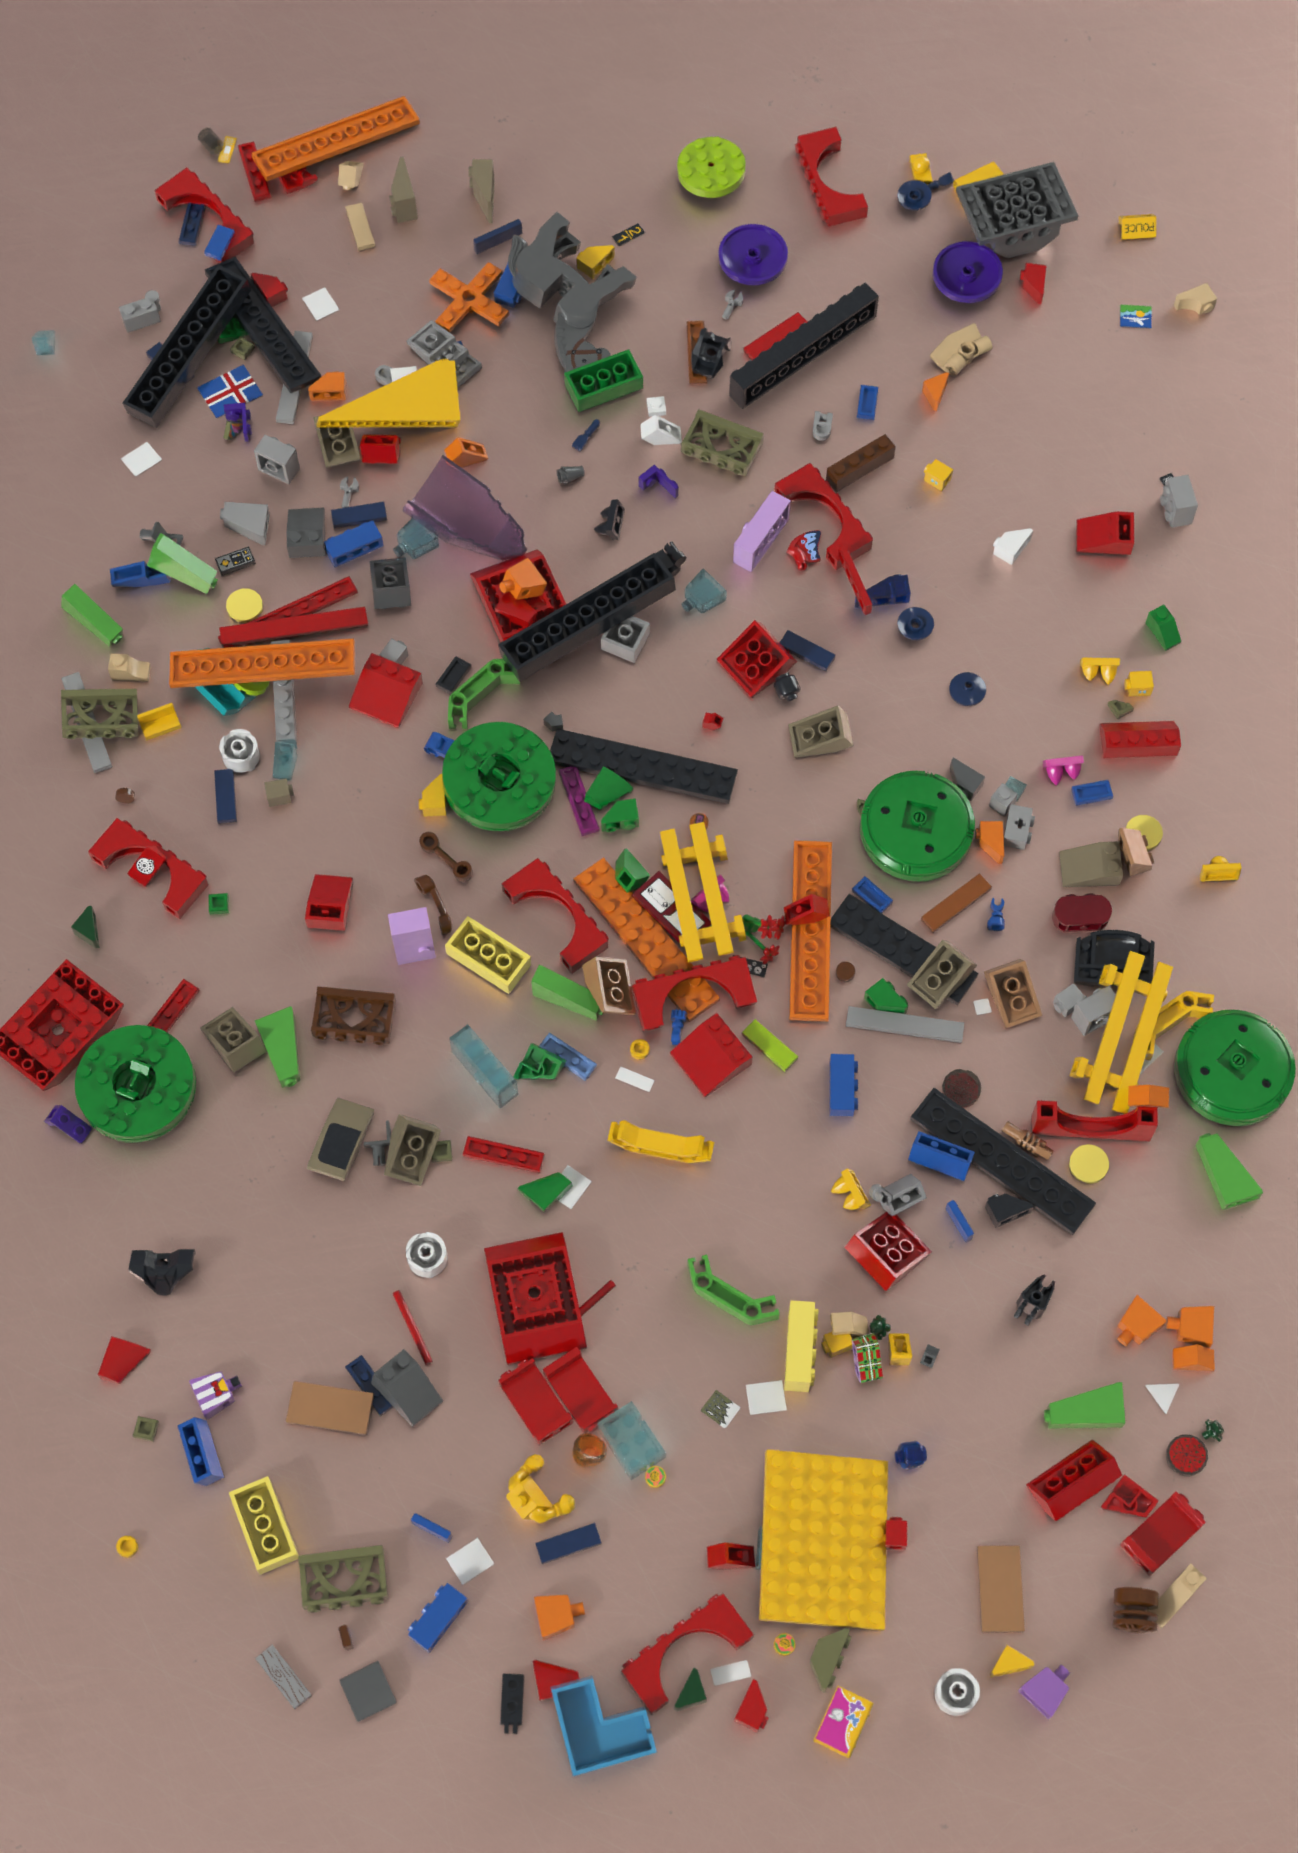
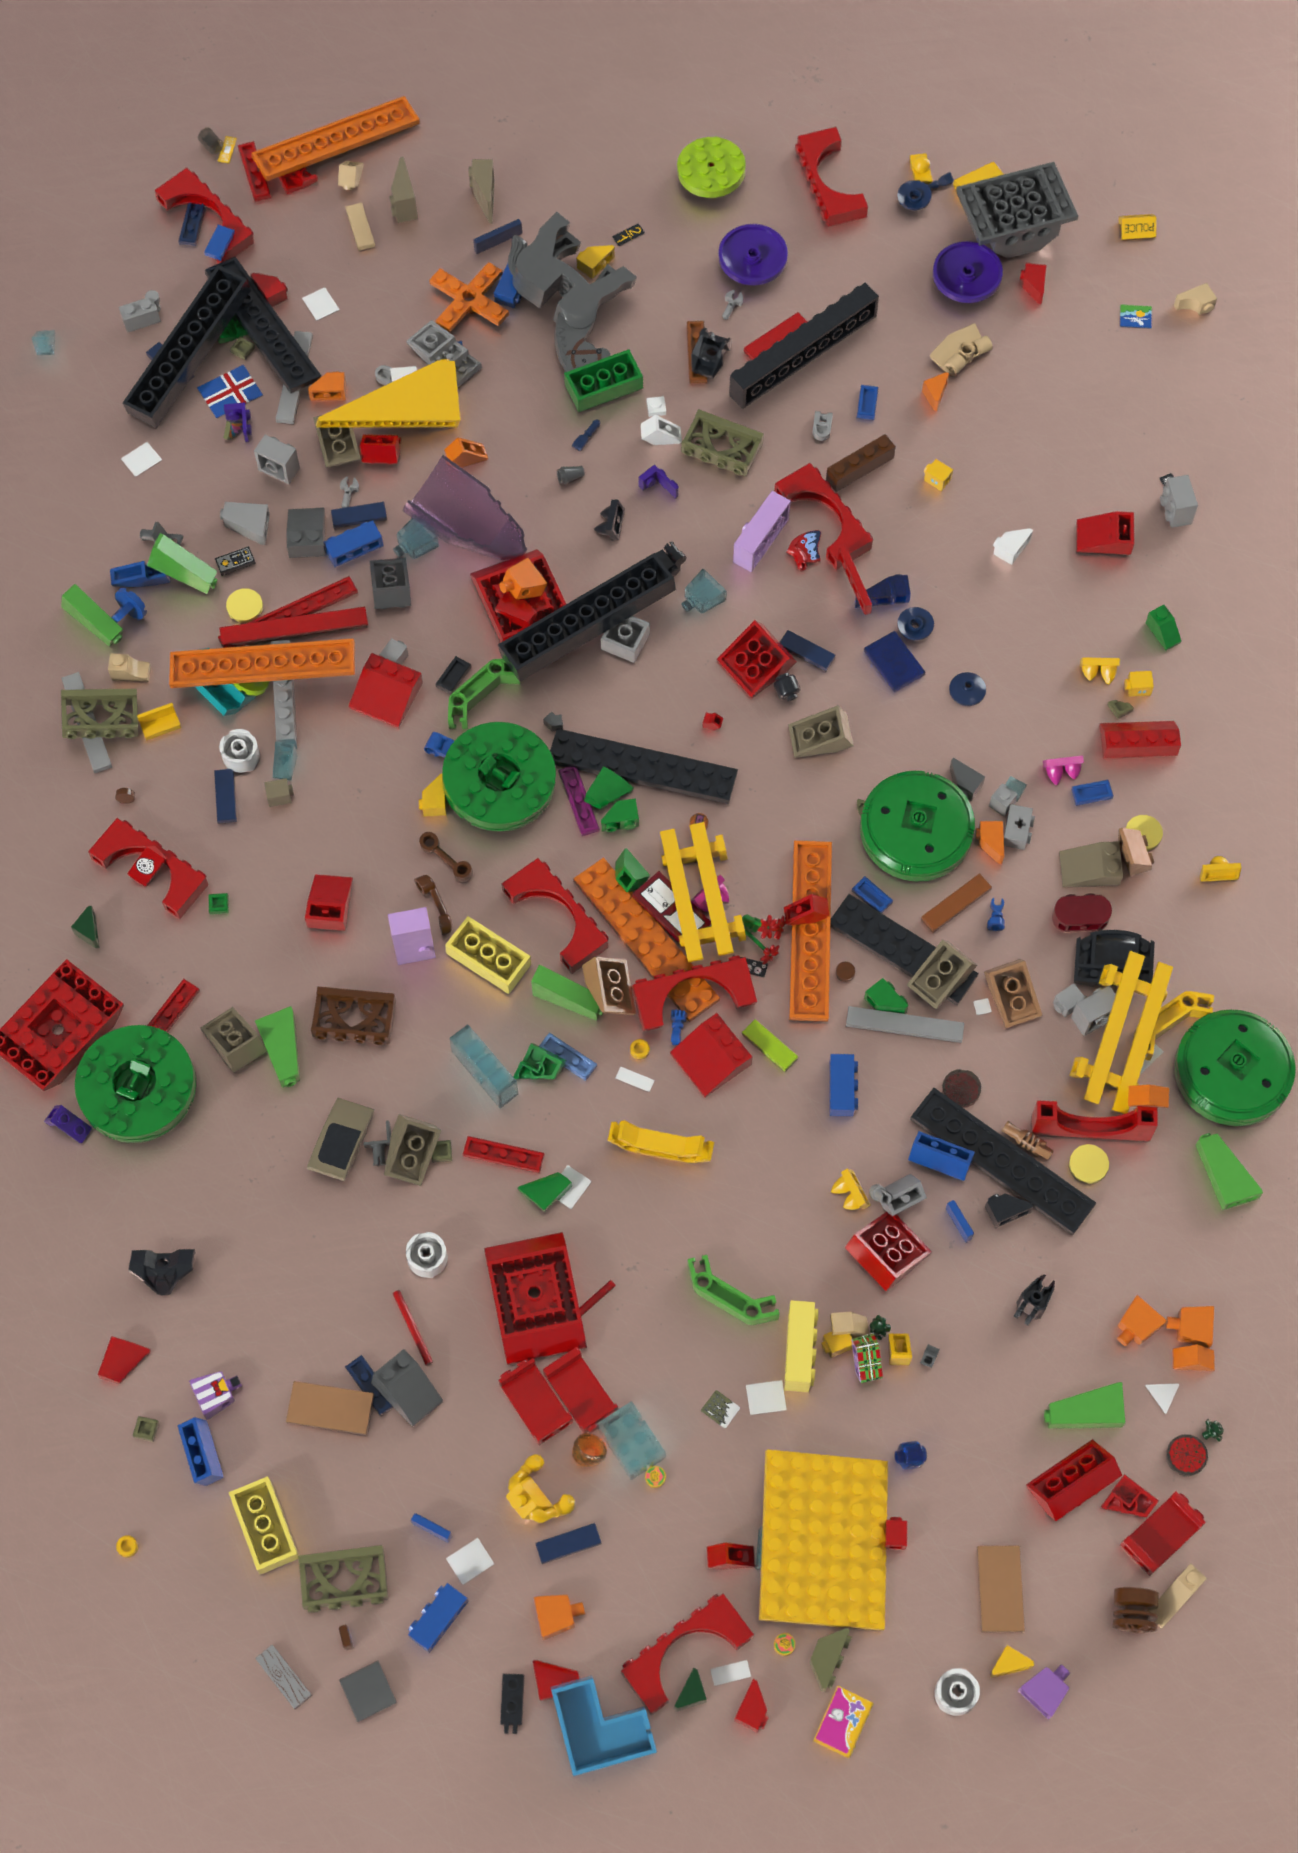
(129, 604): none -> blue tile
(894, 661): none -> clear blue tile

